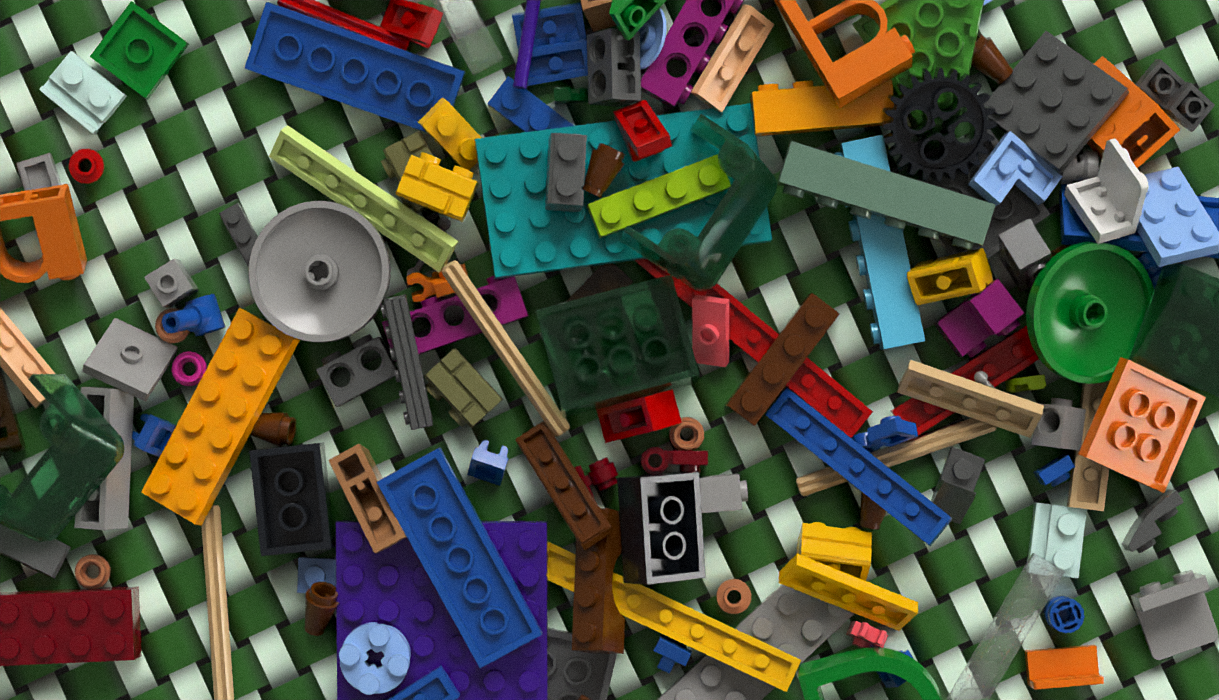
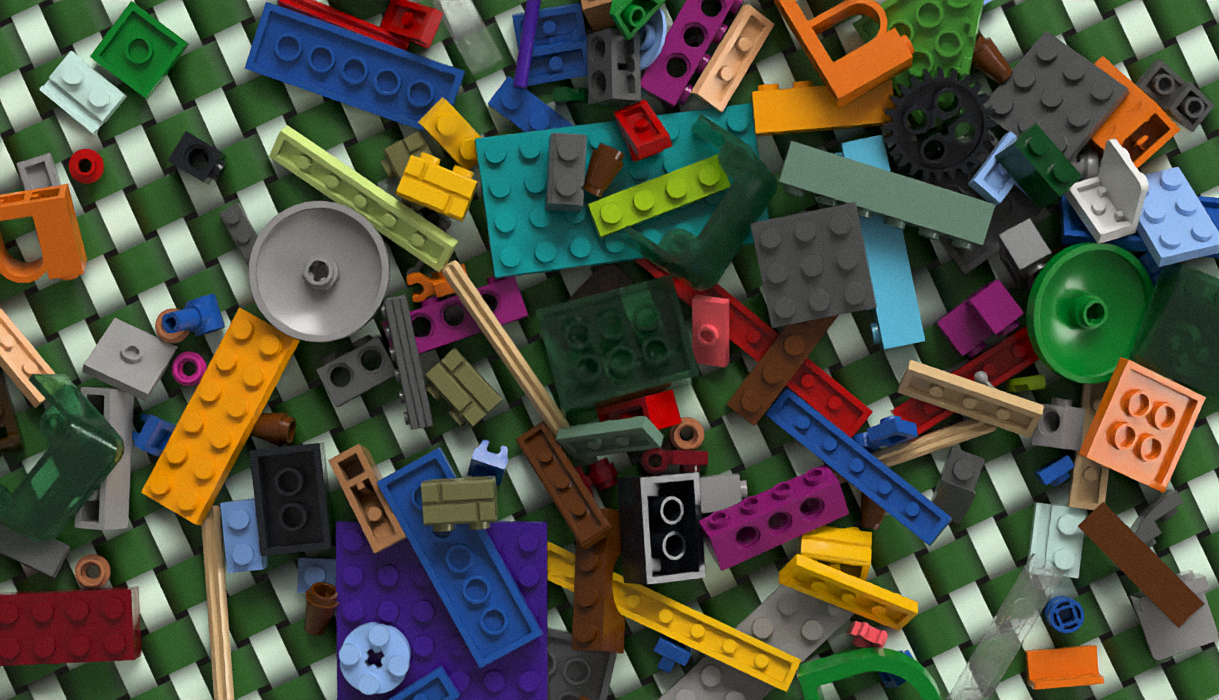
(171, 283): light grey brick -> none
(185, 151): none -> black brick
(241, 536): none -> medium blue brick
(459, 502): none -> olive brick
(610, 437): none -> sand green plate
(725, 588): nougat plate -> none
(774, 517): none -> magenta brick
(814, 264): none -> dark grey plate
(950, 276): yellow brick -> none
(1038, 166): none -> dark green brick
(1141, 565): none -> reddish brown tile

